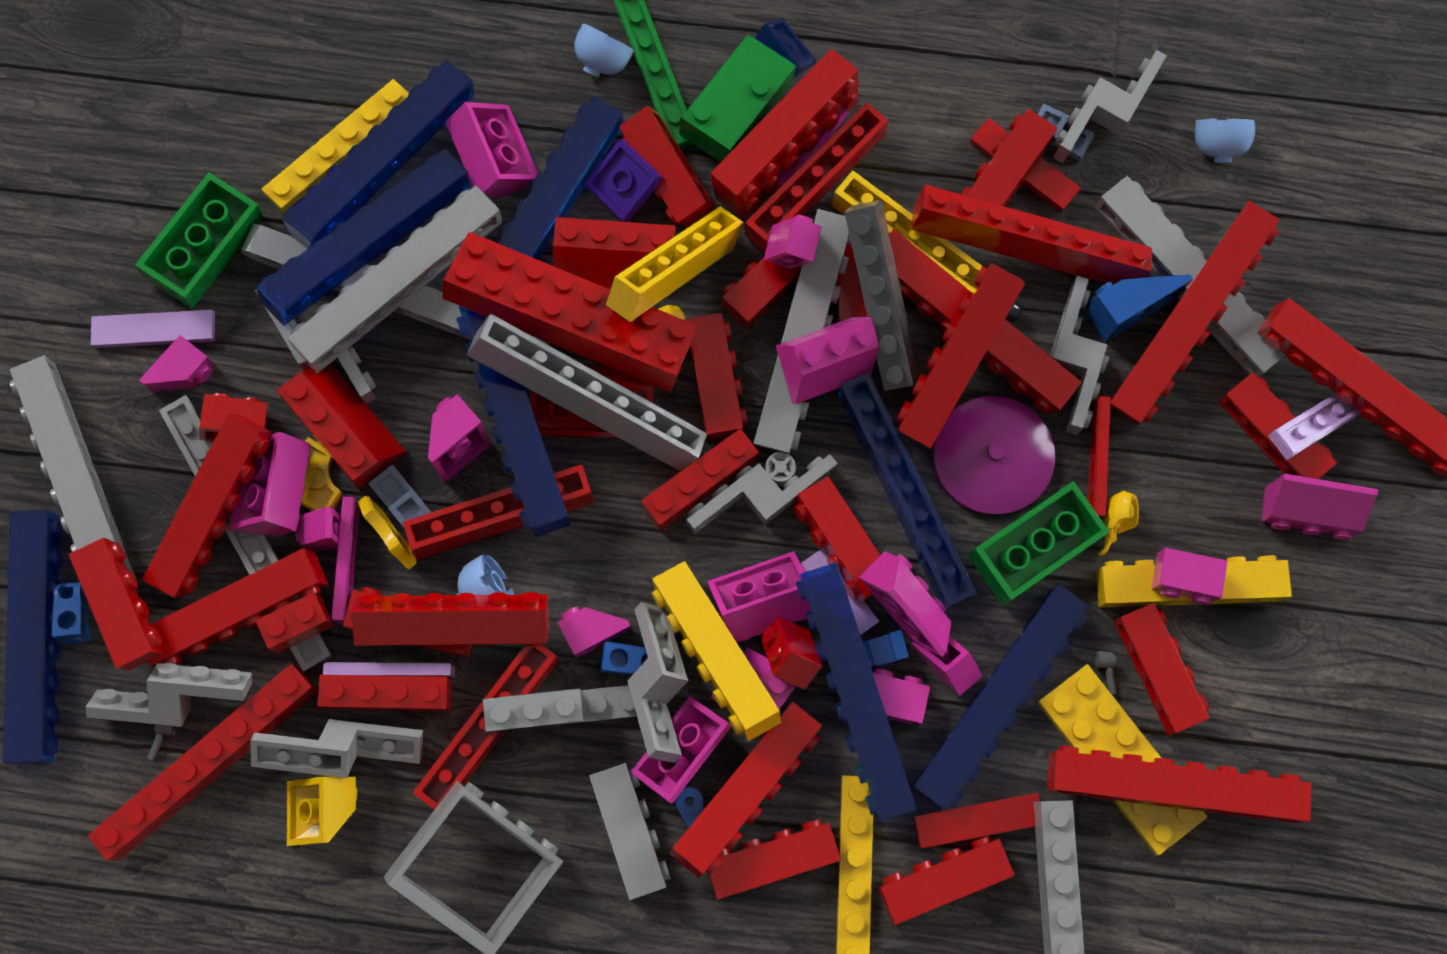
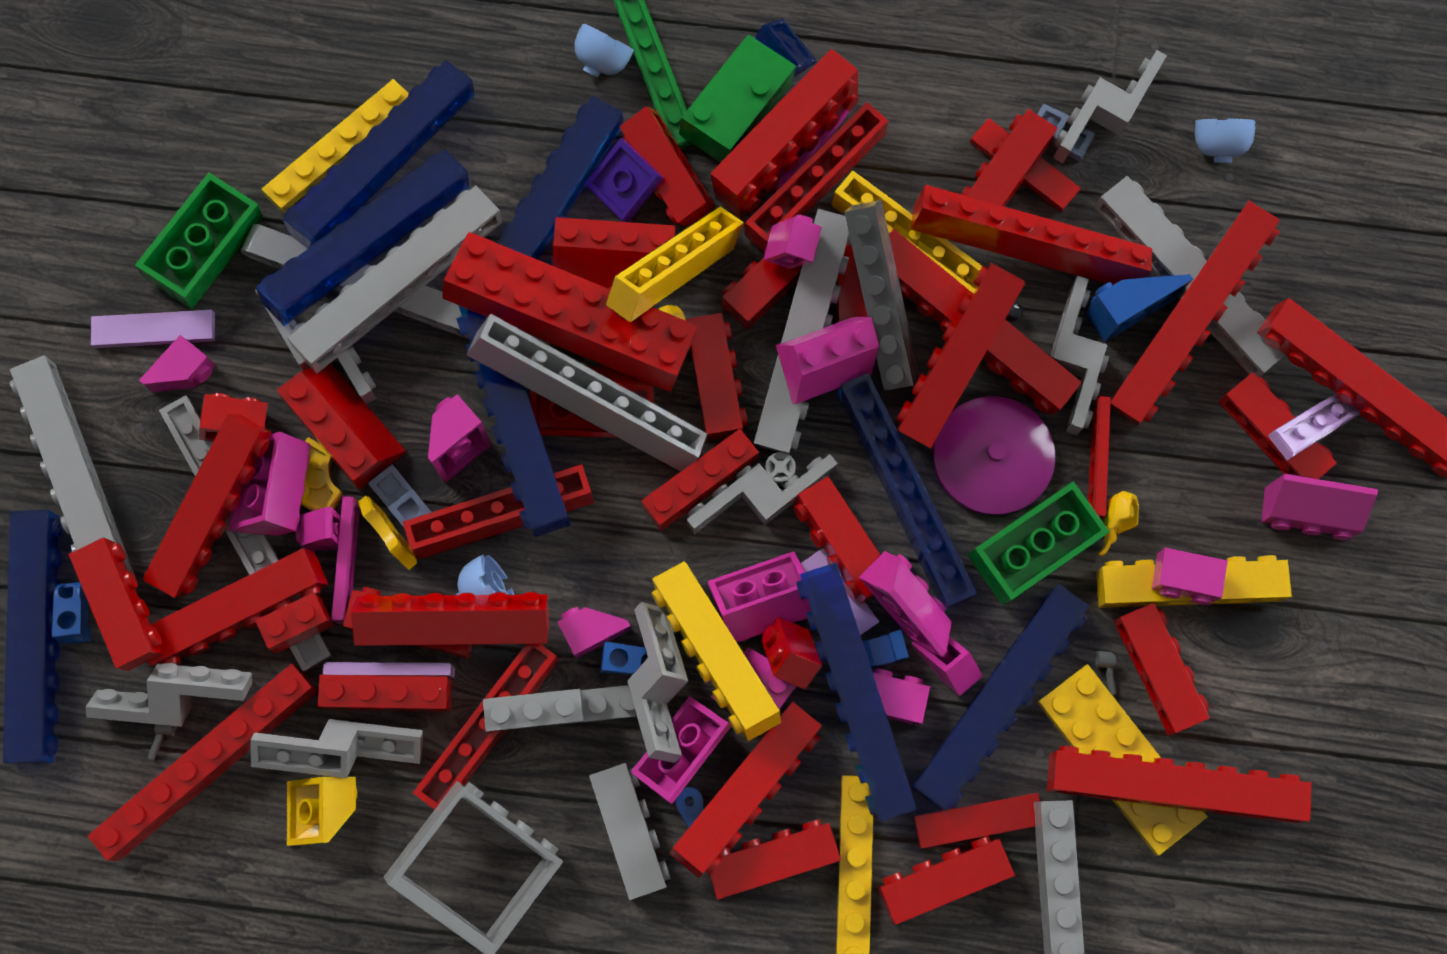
(492, 148): dark pink slope -> none

